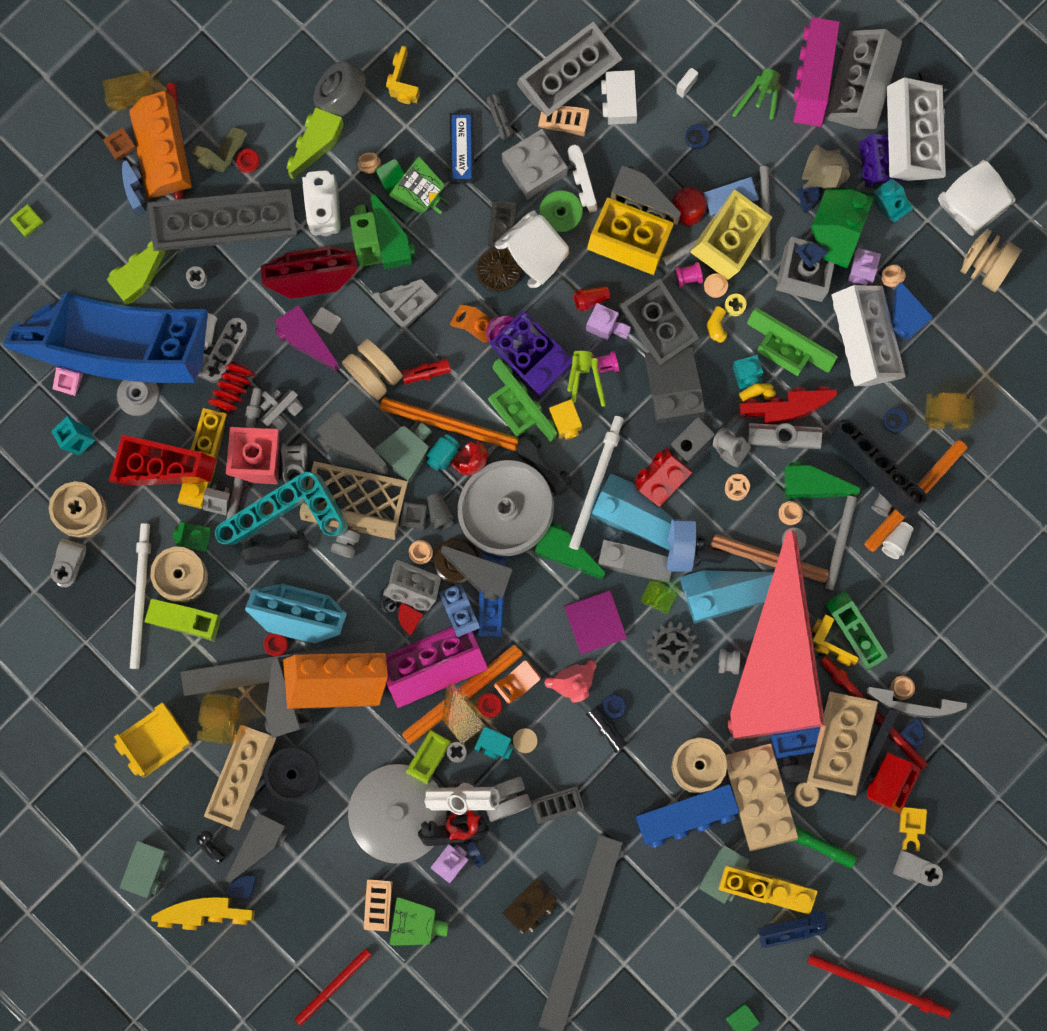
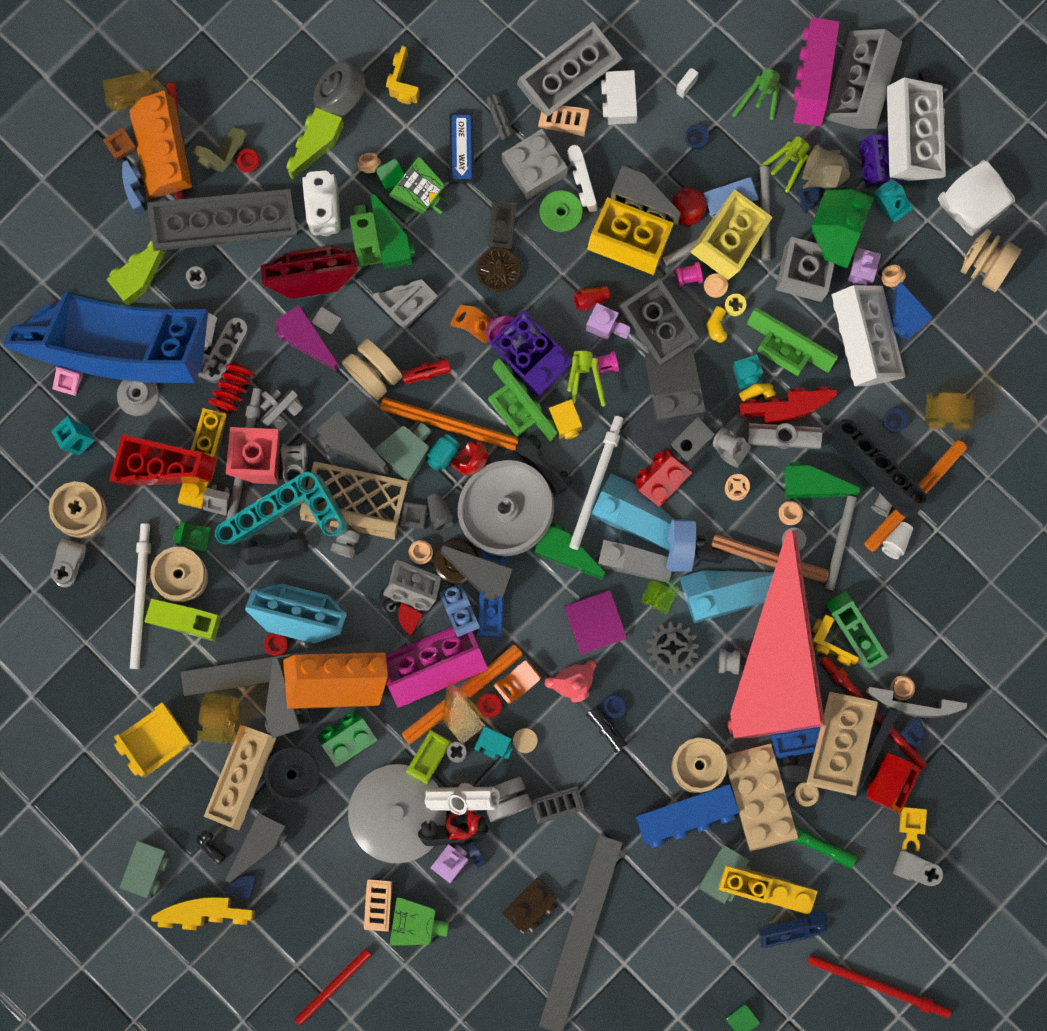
(26, 221): lime tile -> none
(346, 738): none -> green bracket
(535, 247): white piece -> none
(795, 151): none -> lime plant
(811, 253): dark blue tile -> none

